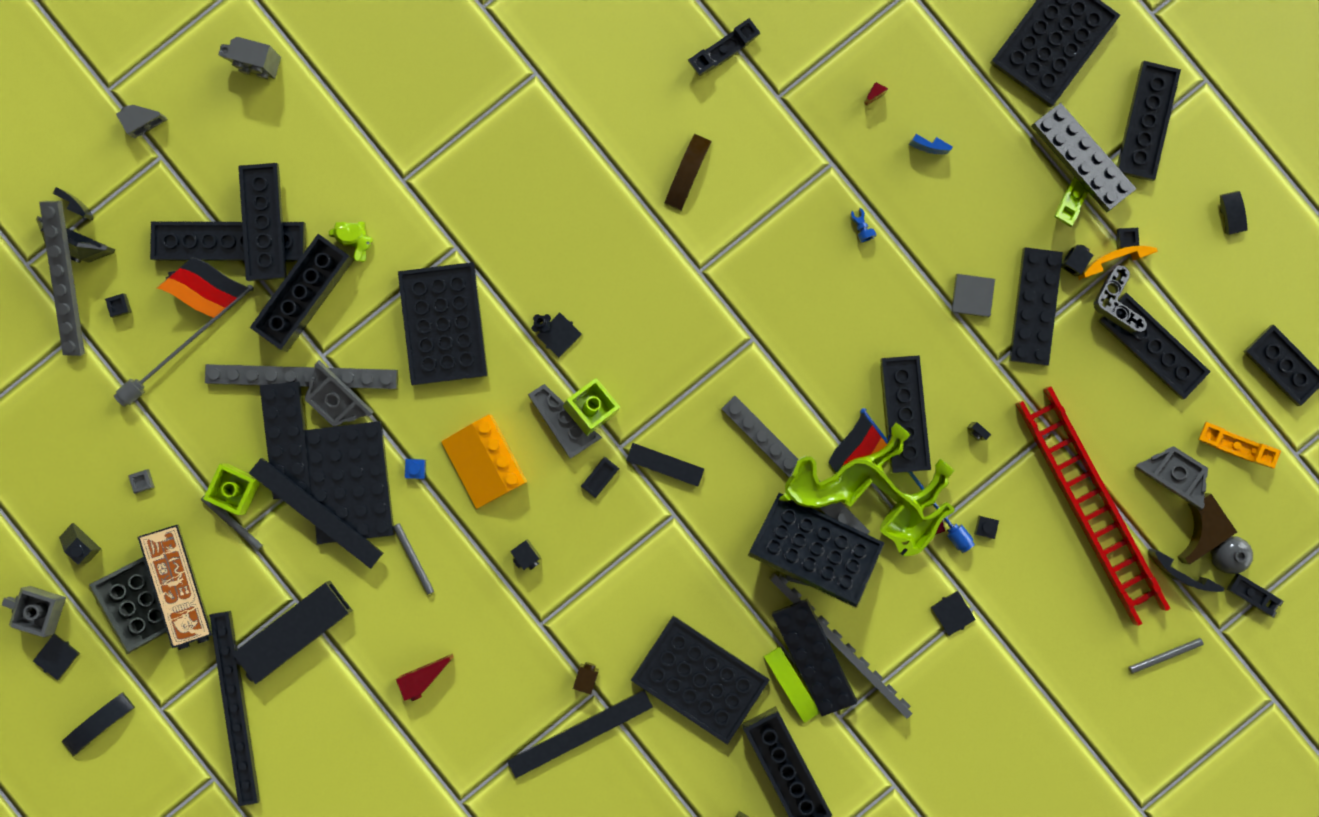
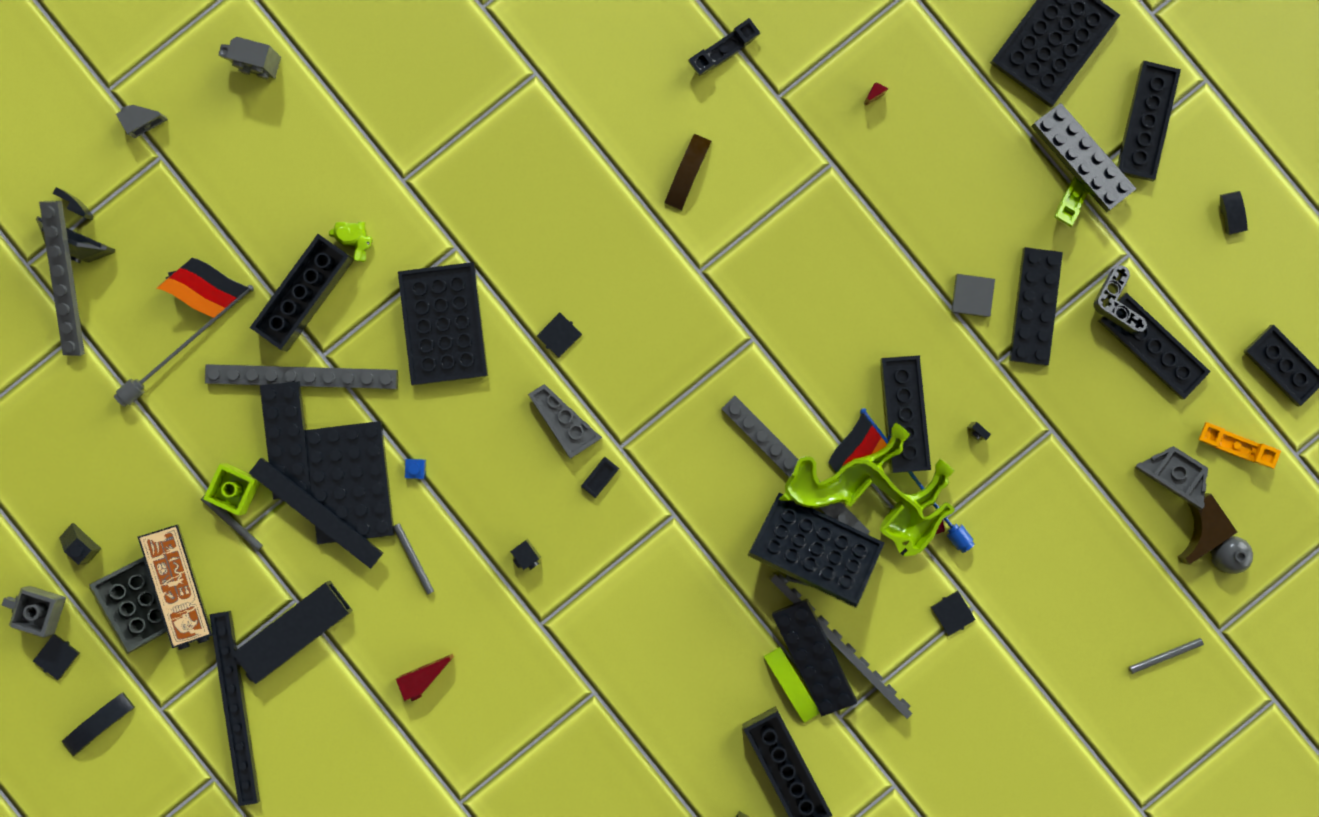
(118, 305): black plate -> none
(141, 481): dark grey tile -> none
(214, 241): black plate -> none
(262, 222): black plate -> none
(333, 398): dark grey wing -> none
(484, 461): light orange slope -> none
(545, 326): black plate -> none
(580, 733): black tile -> none
(586, 678): dark brown brick -> none
(591, 406): lime brick -> none
(665, 464): black tile -> none
(700, 679): black plate -> none
(866, 234): blue piece -> none
(936, 147): blue slope -> none
(986, 527): black plate -> none
(1077, 260): black brick -> none
(1127, 237): black plate -> none
(1128, 540): red ladder -> none
(1135, 251): light orange slope -> none
(1164, 563): black slope -> none
(1254, 595): black plate -> none

